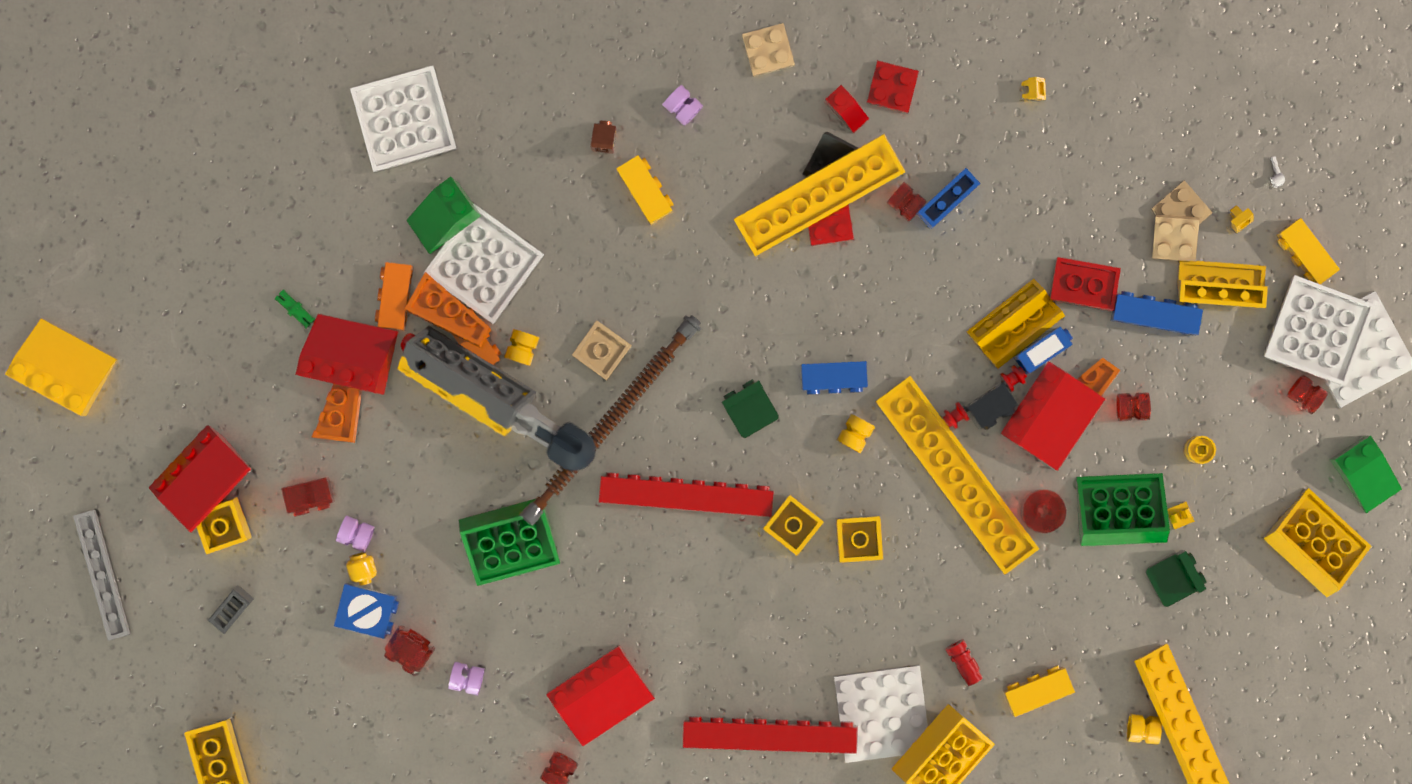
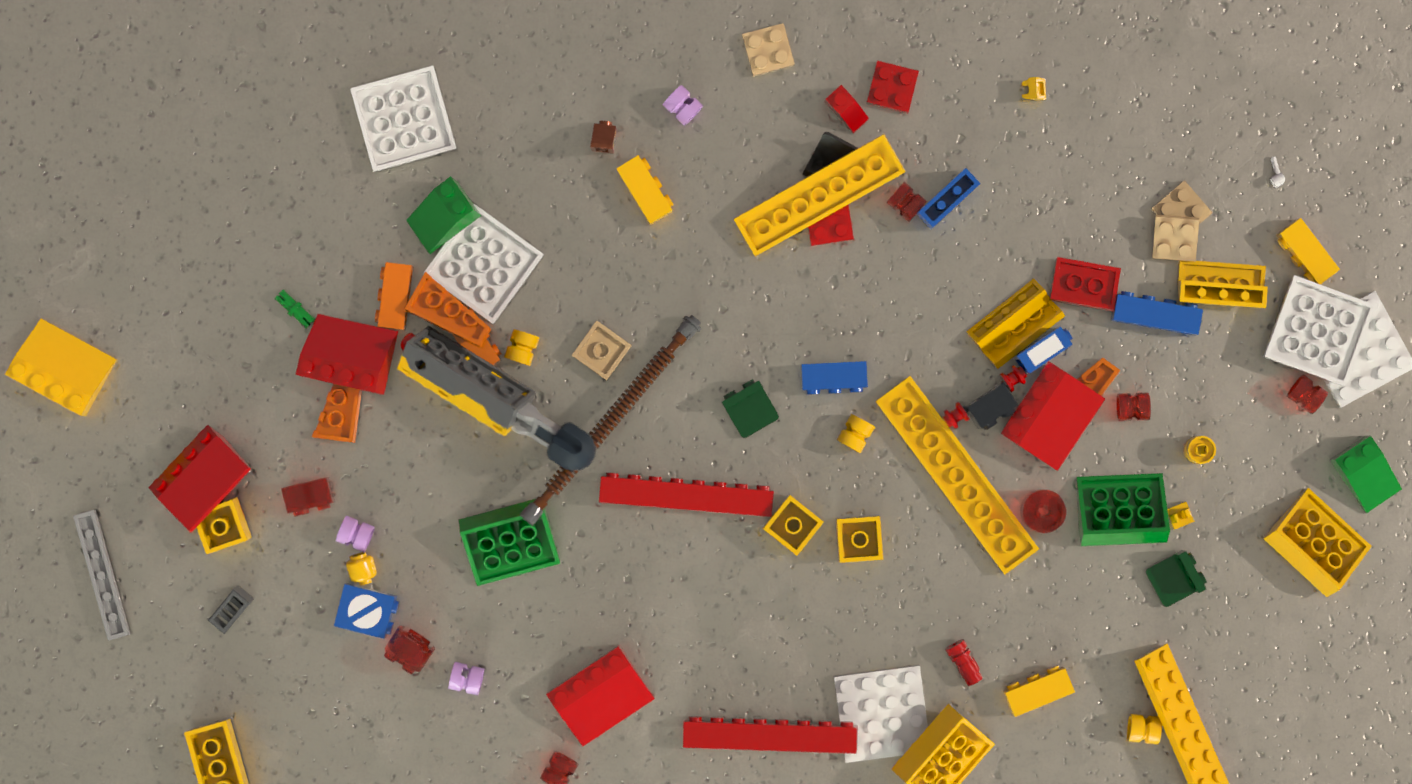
(1240, 218): yellow tile -> none

